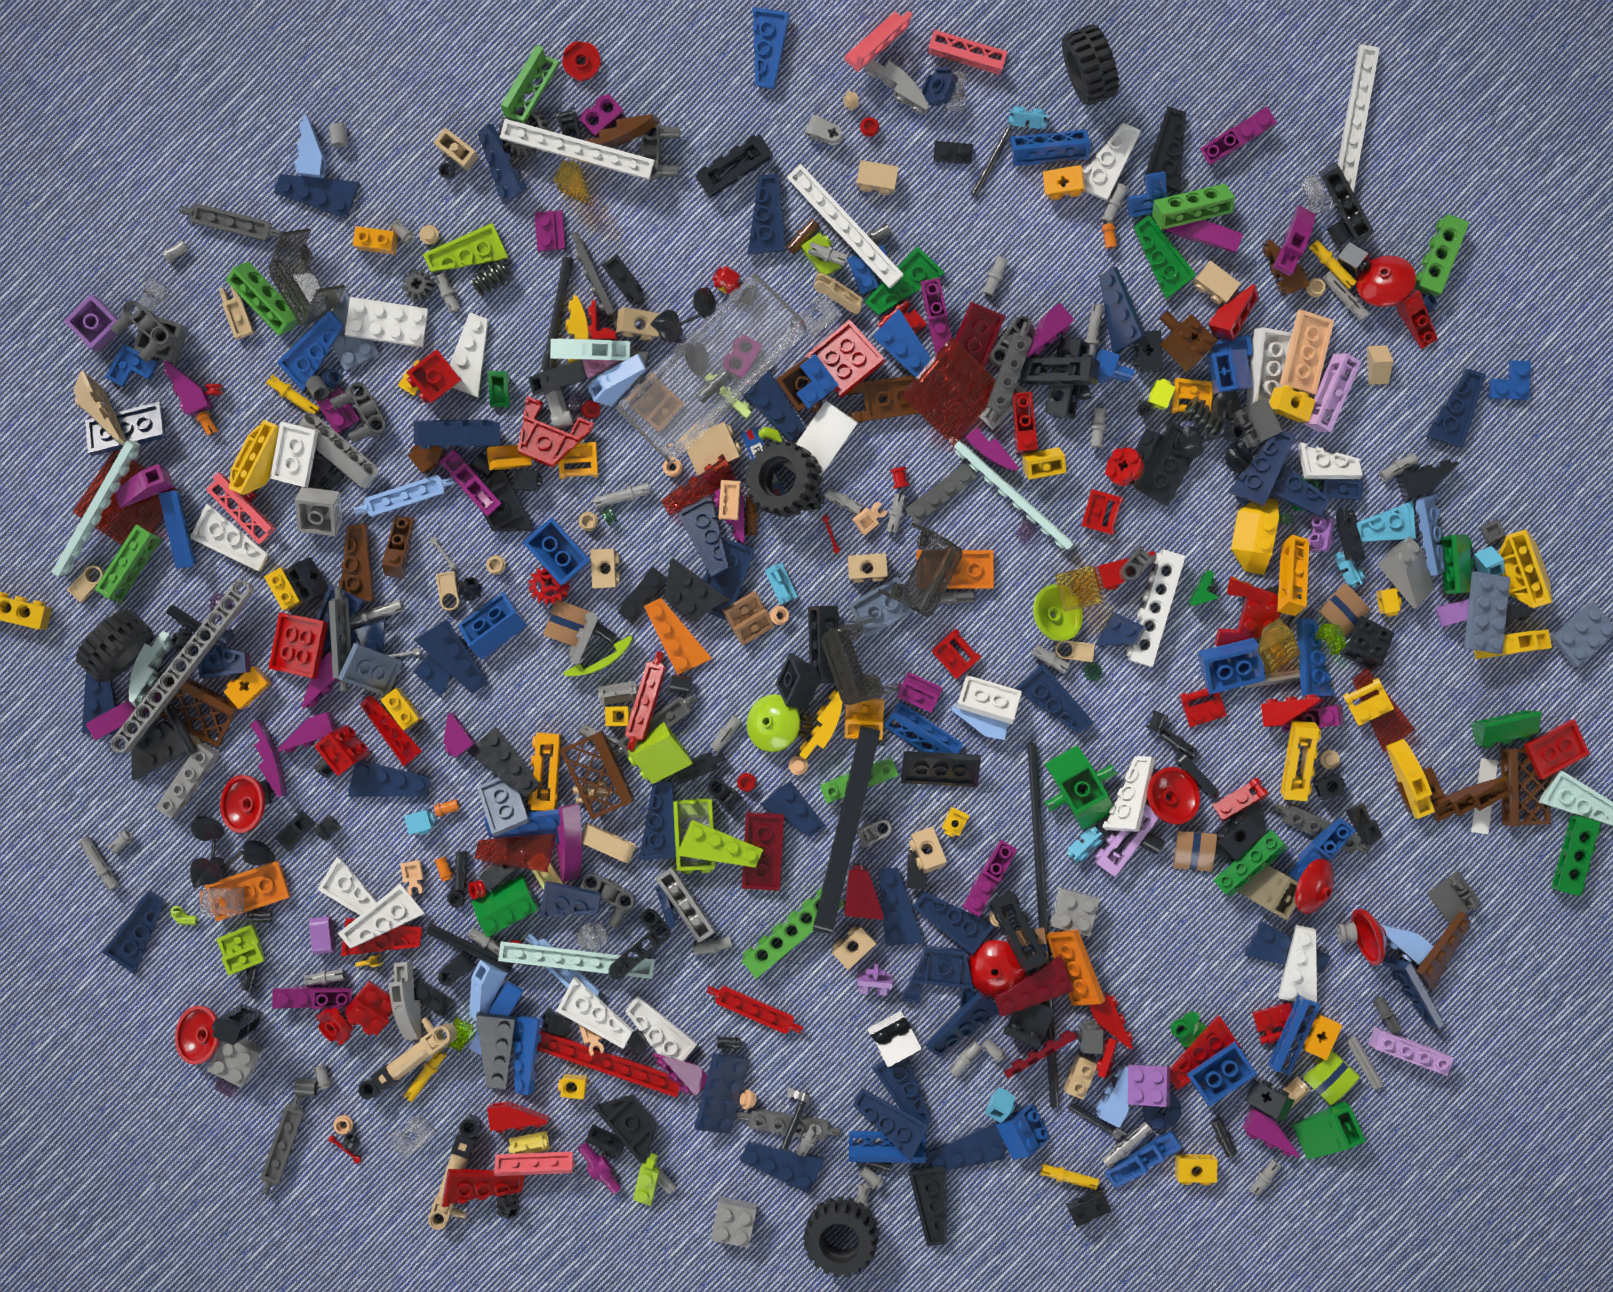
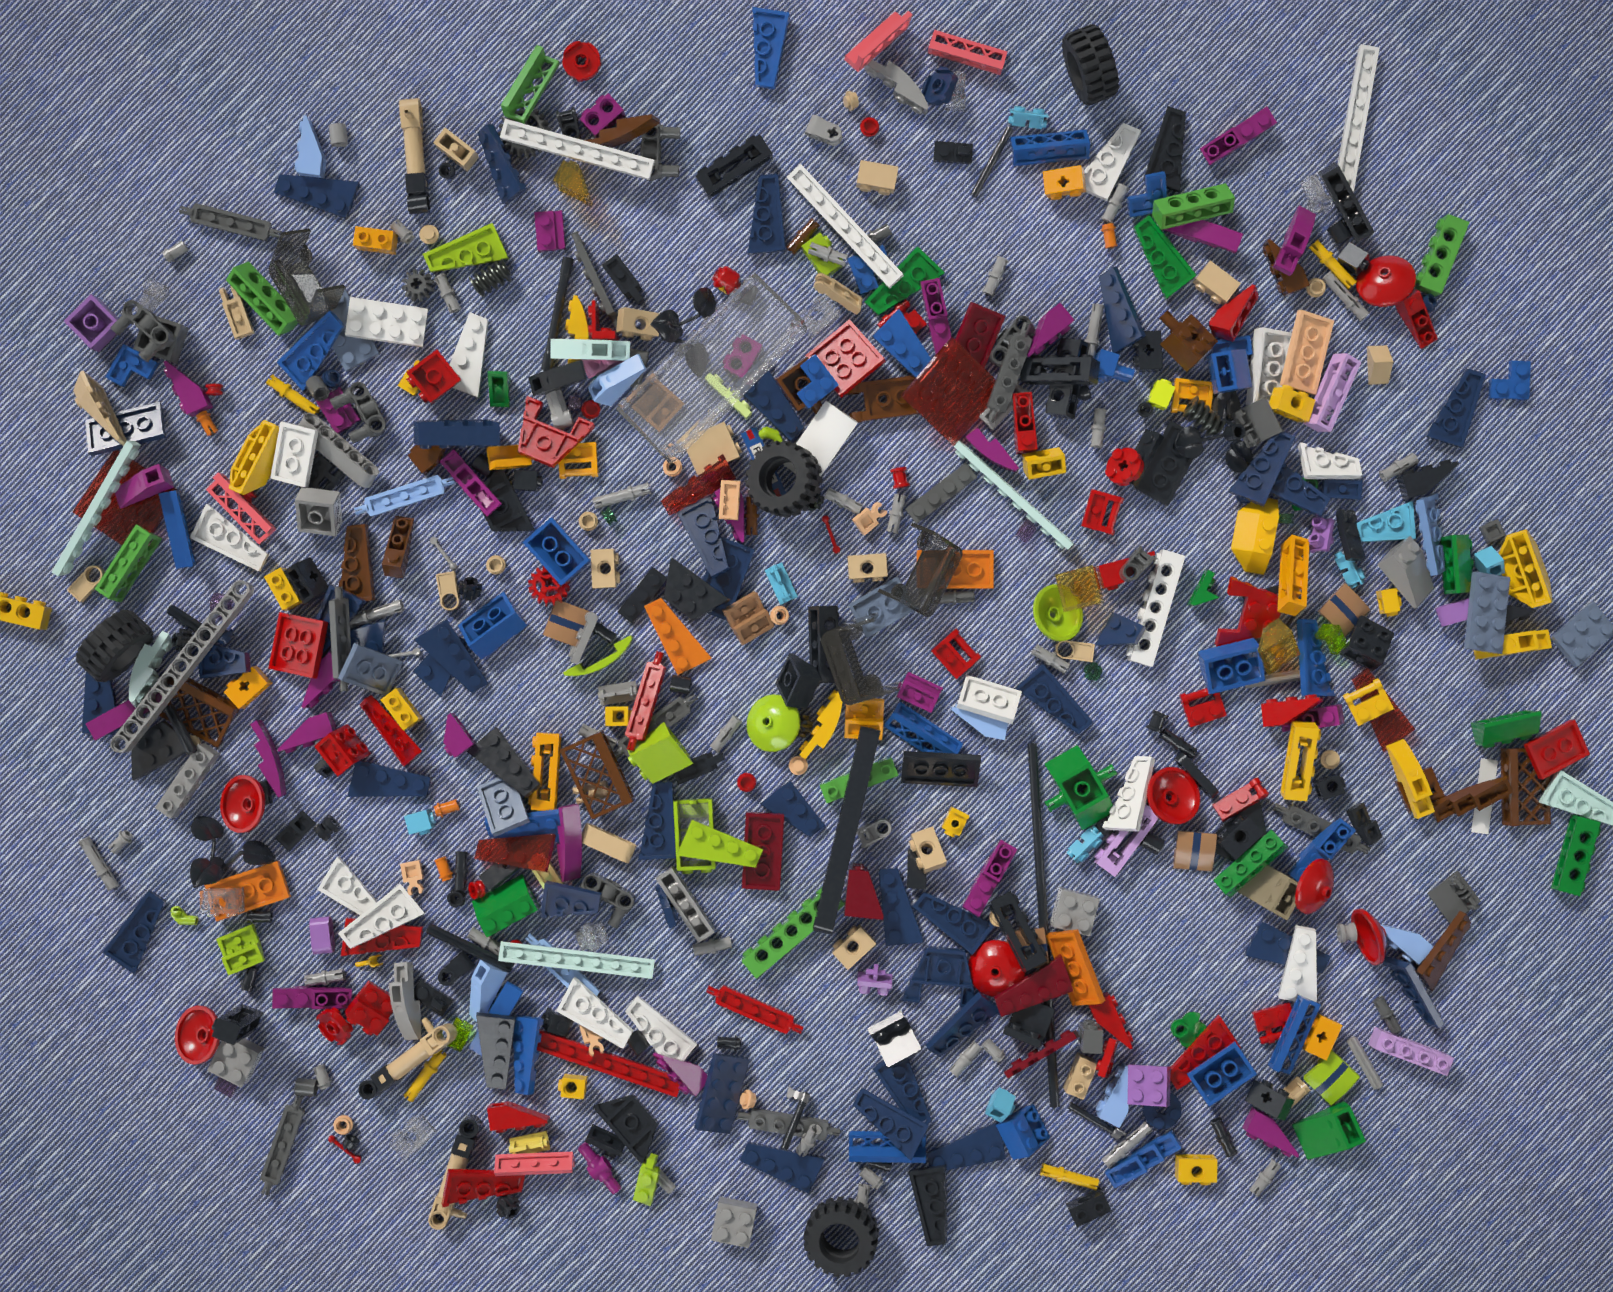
(415, 179): none -> tan piece
(637, 947): black beam -> none
(713, 386): dark grey pin -> none
(725, 794): black piece -> none

